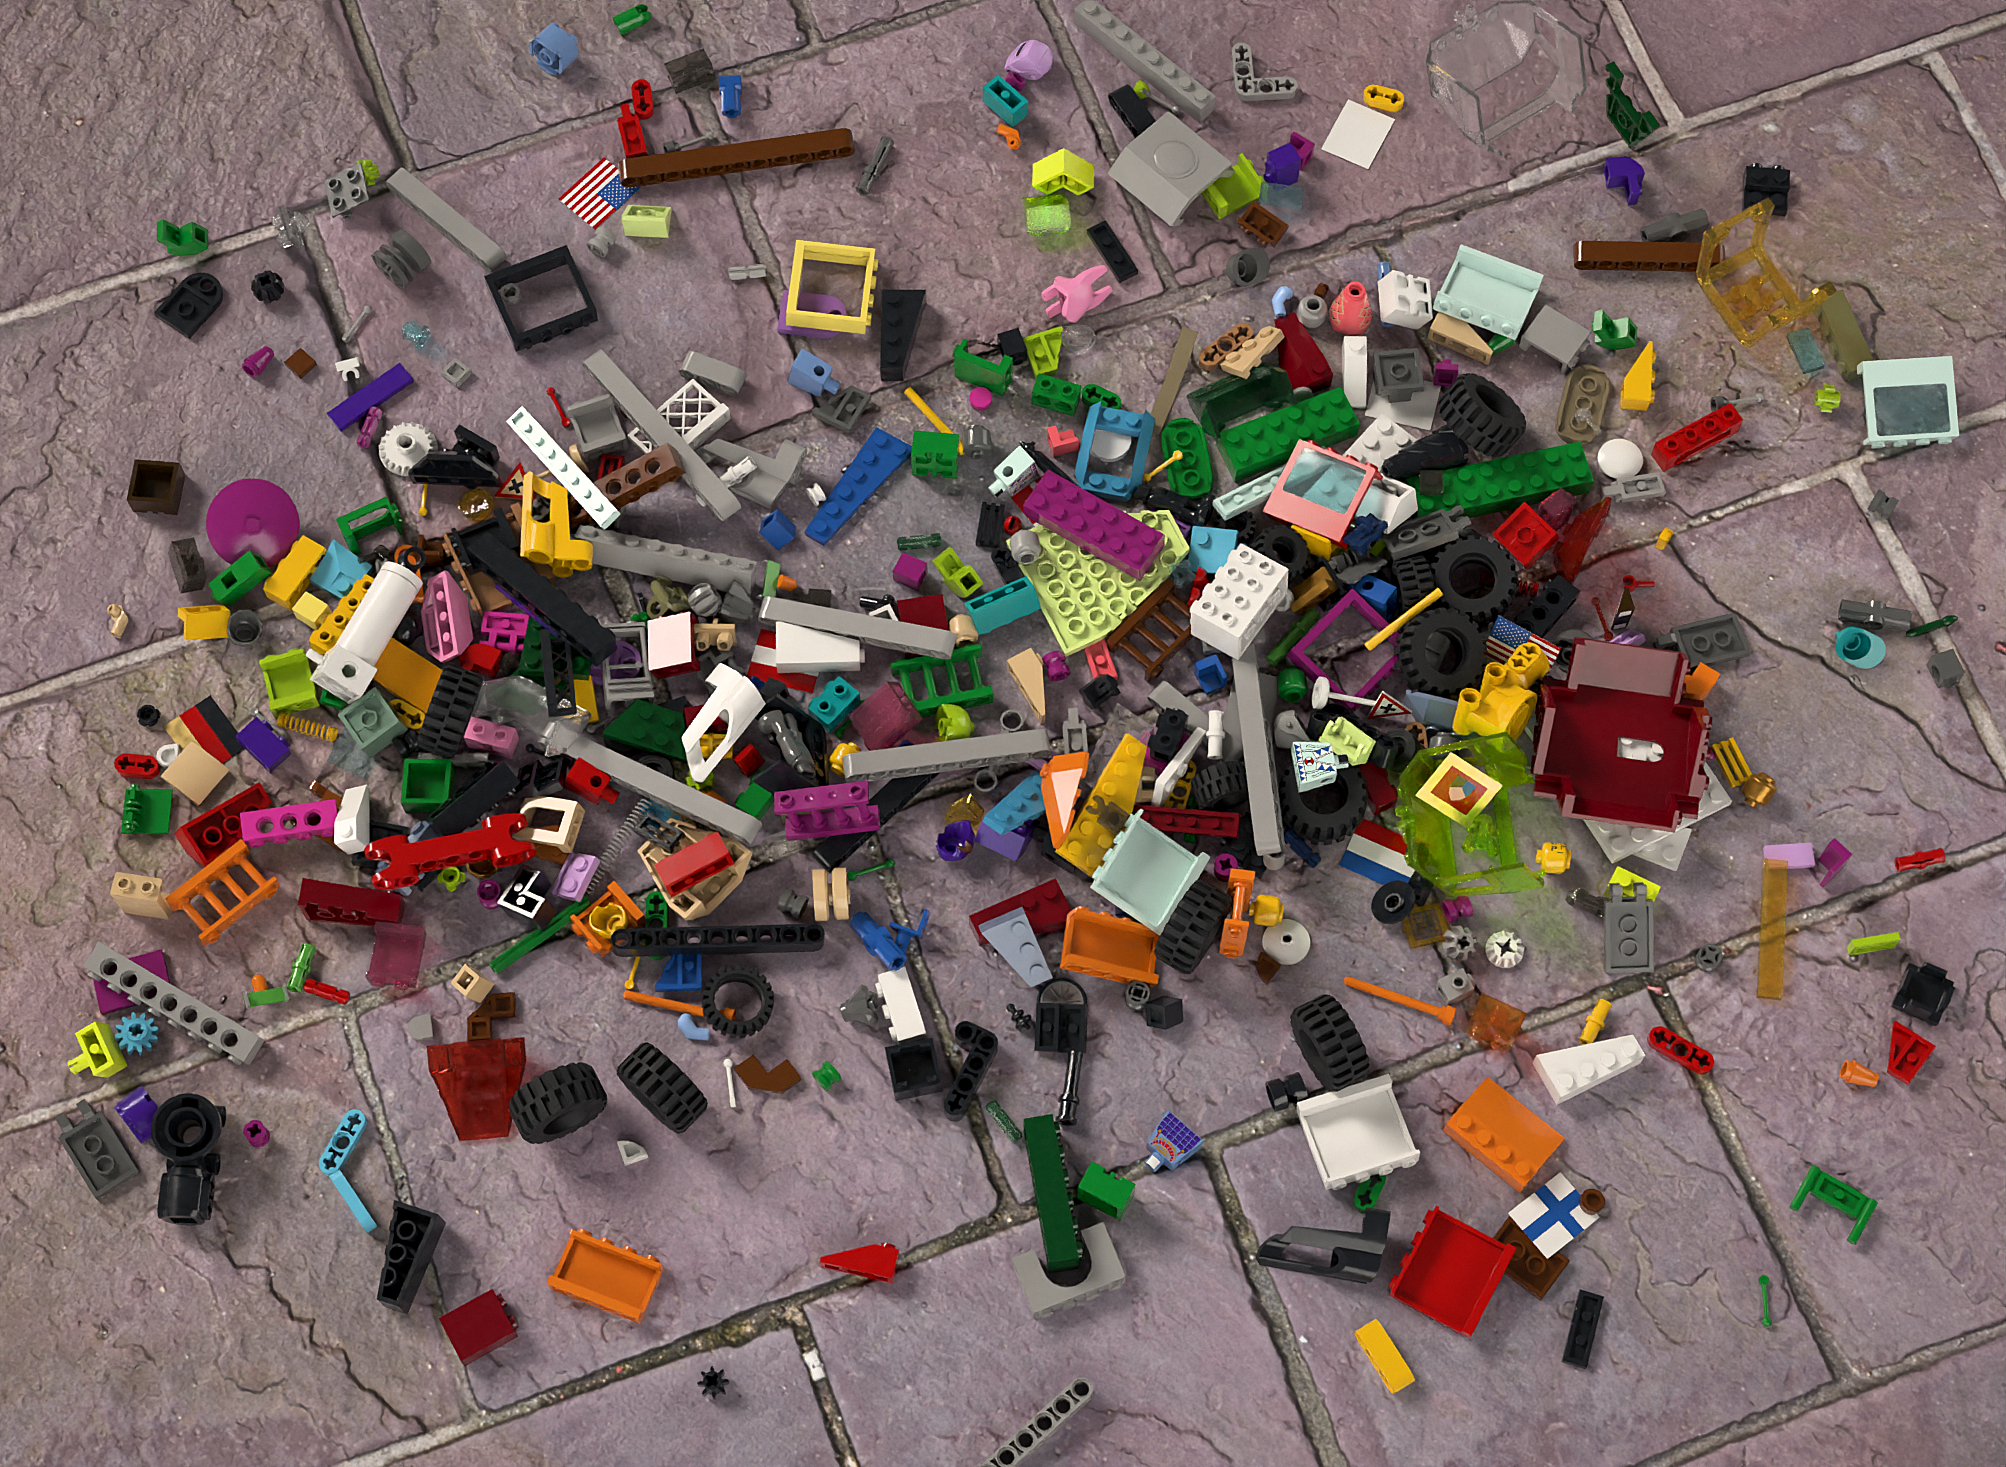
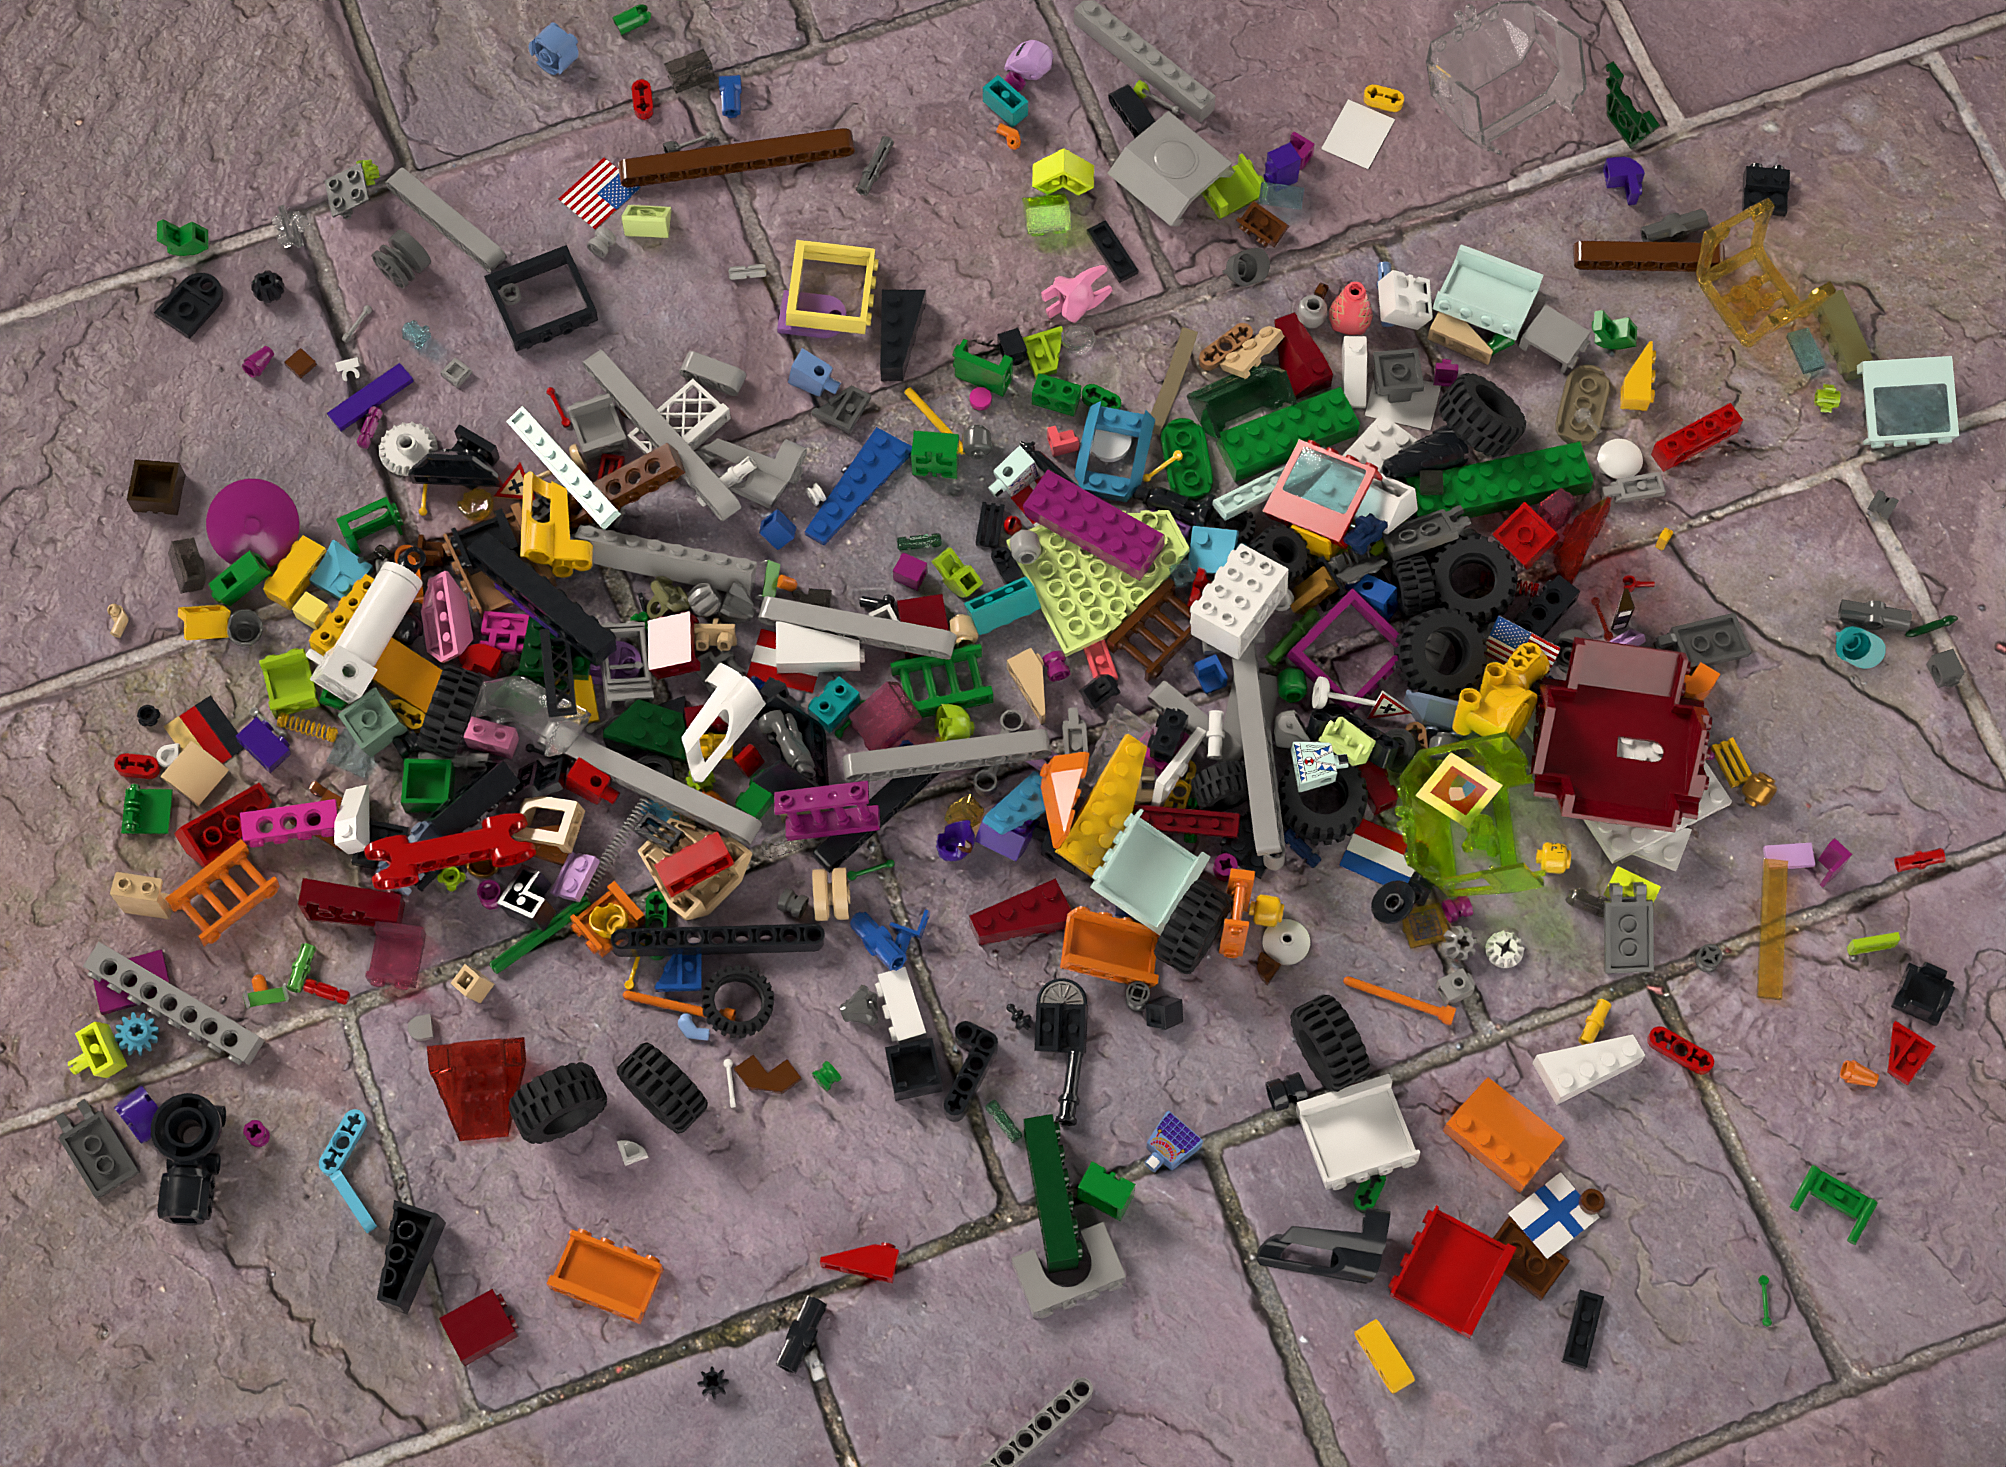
(494, 1007): reddish brown tile -> none
(631, 133): red hinge -> none
(801, 1334): none -> black piece
(836, 758): yellow head -> none
(1018, 945): wedge -> none
(1111, 816): clear smoke plate -> none
(1254, 84): light grey beam -> none
(1282, 294): light blue arm -> none
(1302, 394): light grey piece -> none
(1403, 619): yellow bar -> none
(1495, 1023): clear orange brick -> none
(1720, 401): hinge -> none

